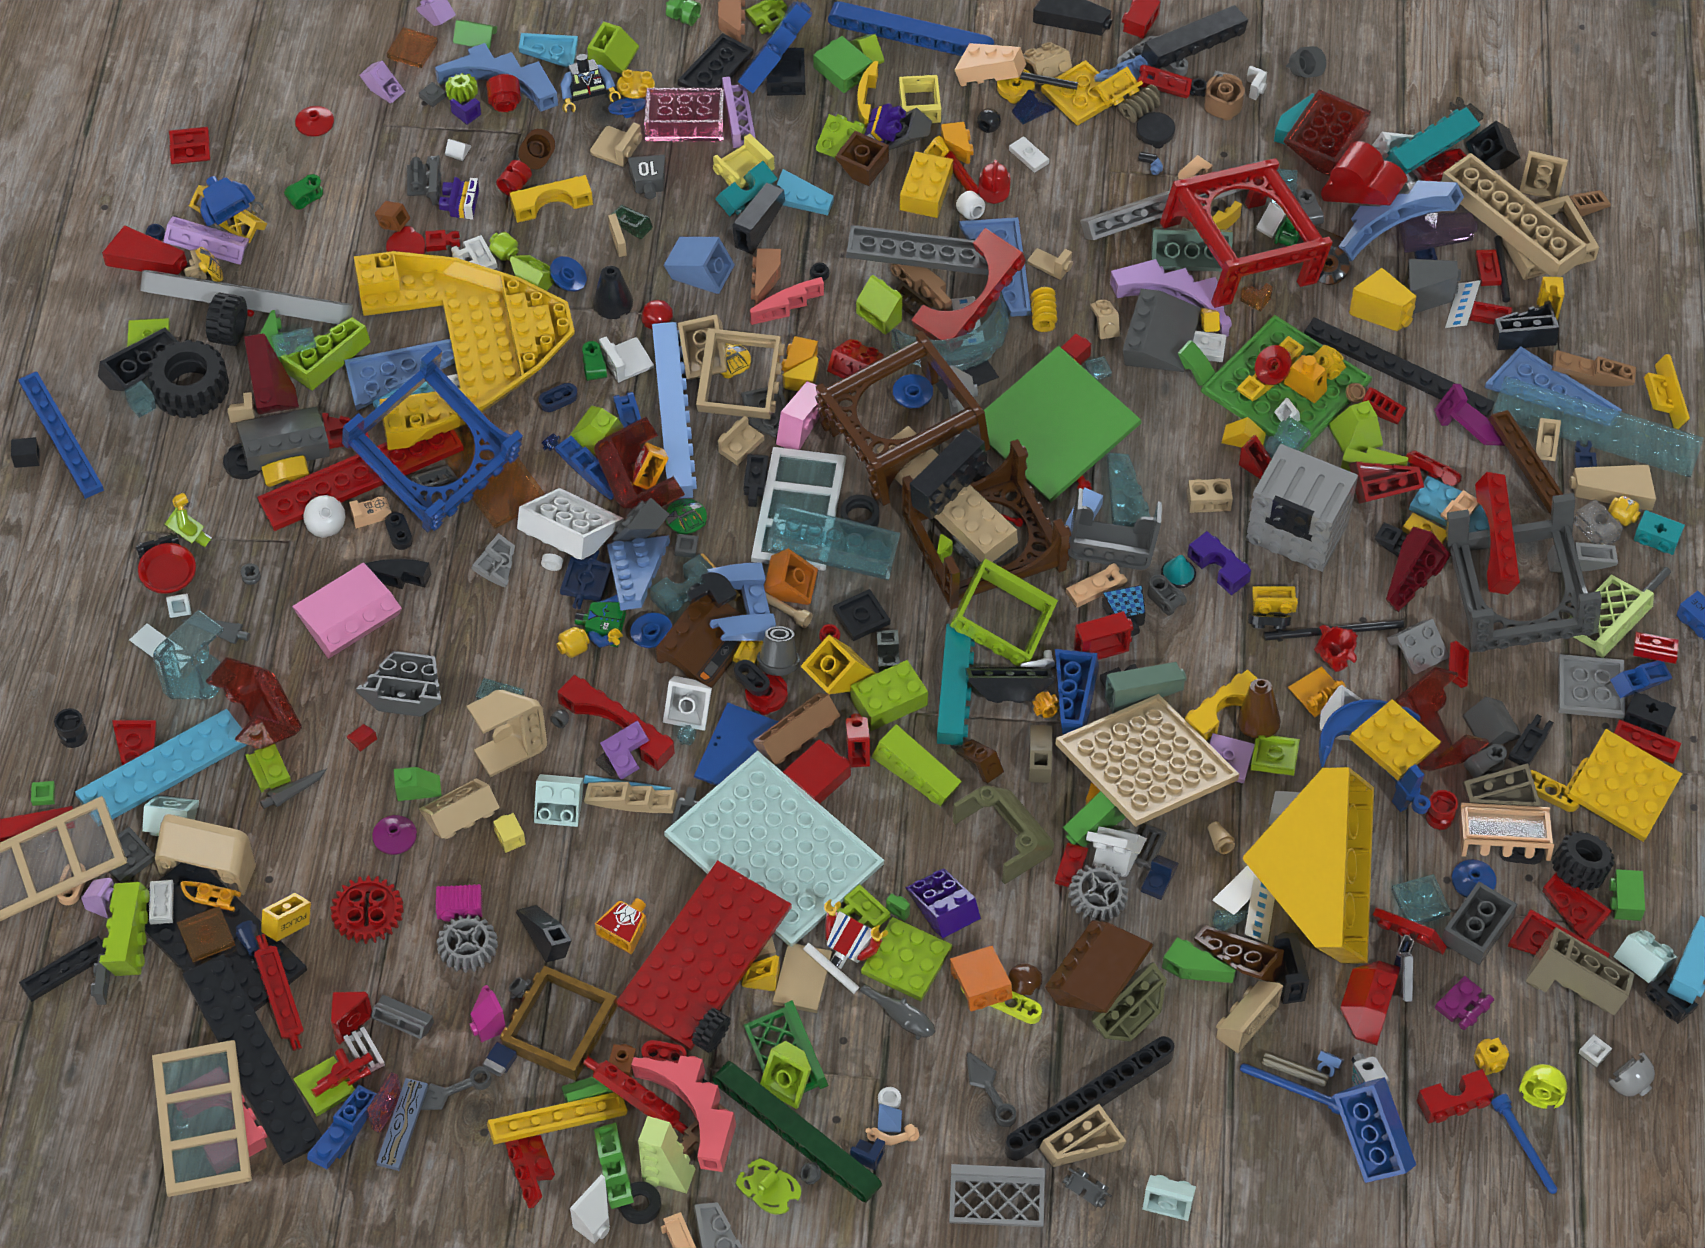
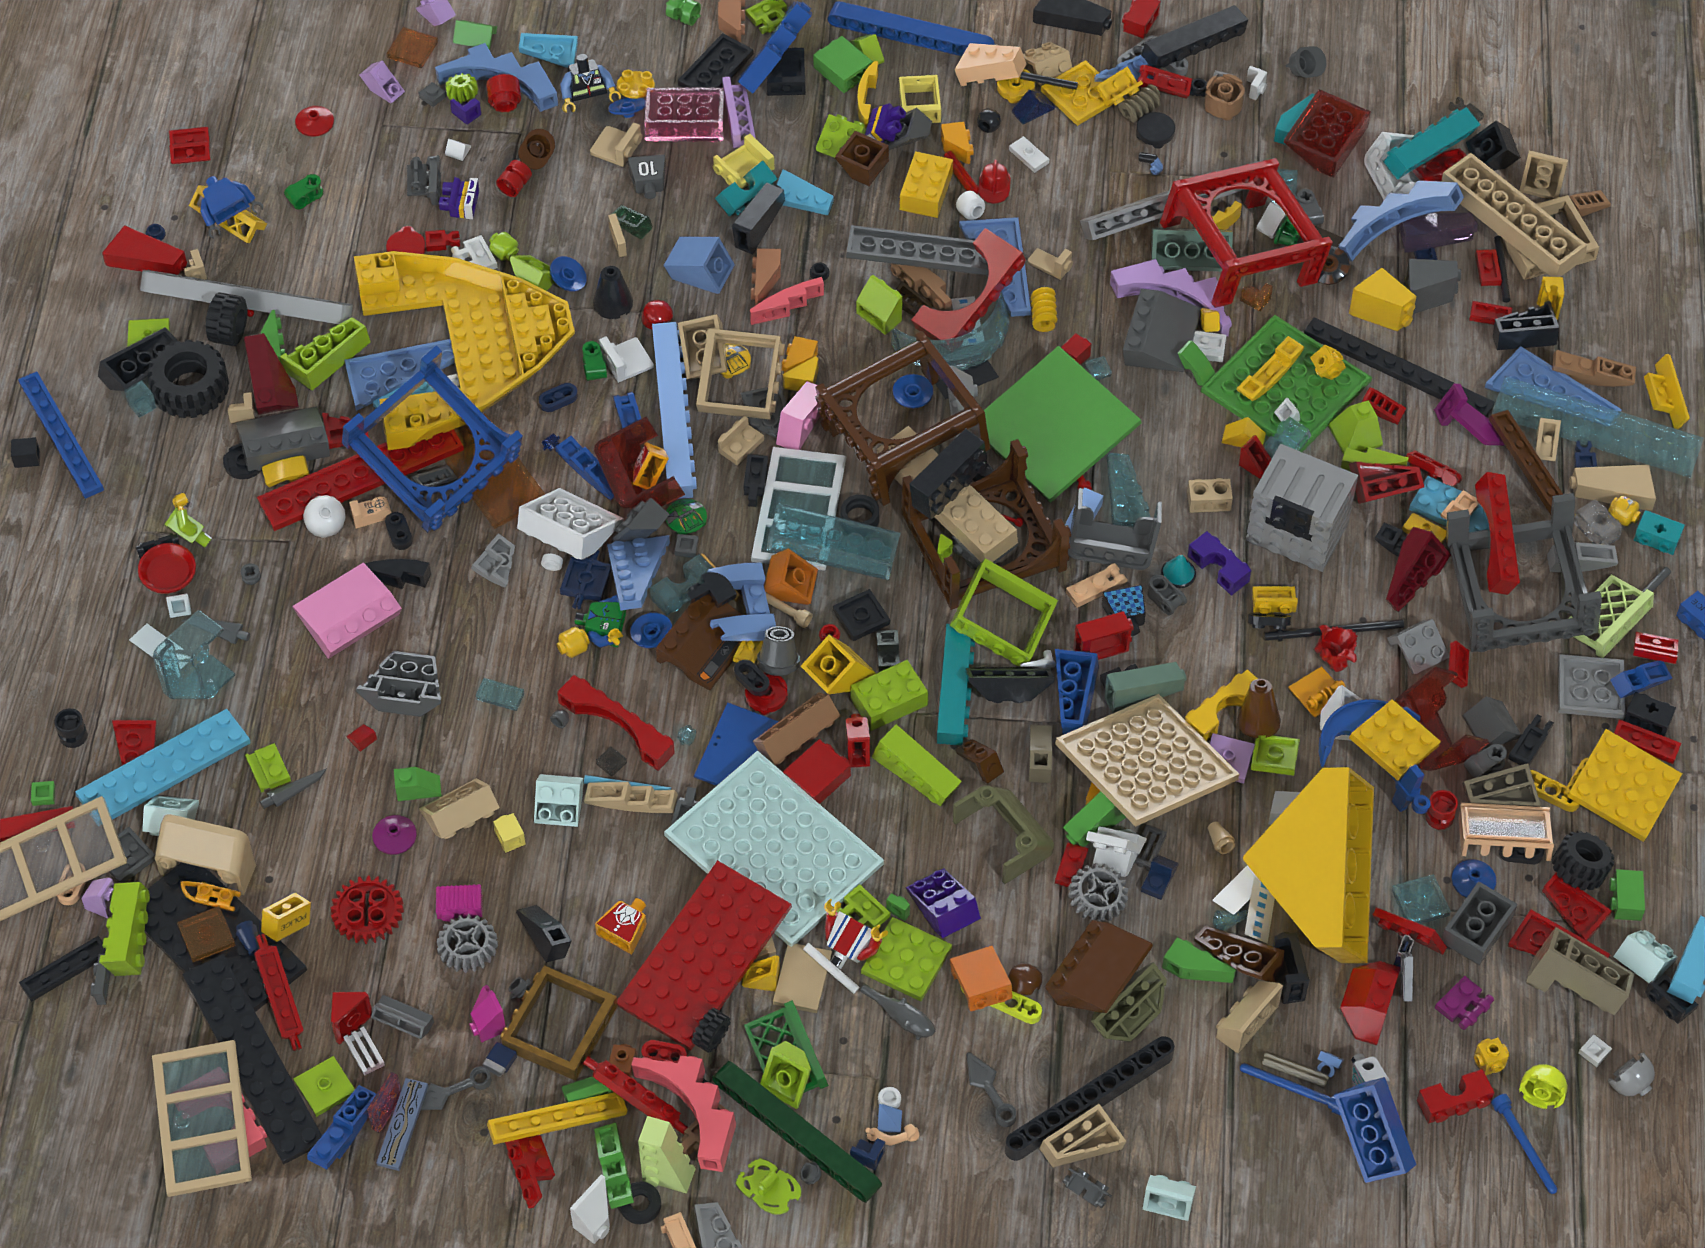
(161, 902): white plate -> none
(194, 235): lavender fence -> none
(209, 264): yellow dish -> none
(262, 699): clear red windscreen -> none
(293, 341): clear light blue bracket -> none
(343, 1070): red piece -> none
(392, 216): dark orange brick -> none
(515, 741): tan windscreen -> none
(571, 191): yellow arch -> none
(595, 426): lime slope -> none
(612, 48): lime slope -> none
(619, 748): medium lavender plate -> none
(687, 703): white slope -> none
(852, 357): red bracket -> none
(937, 147): yellow slope -> none
(997, 1175): light grey fence -> none
(1045, 704): light orange gear -> none
(1107, 319): tan bracket -> none
(1196, 167): light nougat leg -> none
(1267, 361): red dish -> none
(1307, 378): light orange torso -> none
(1355, 392): medium nougat plate -> none
(1364, 177): red brick -> none
(1462, 304): white sticker -> none

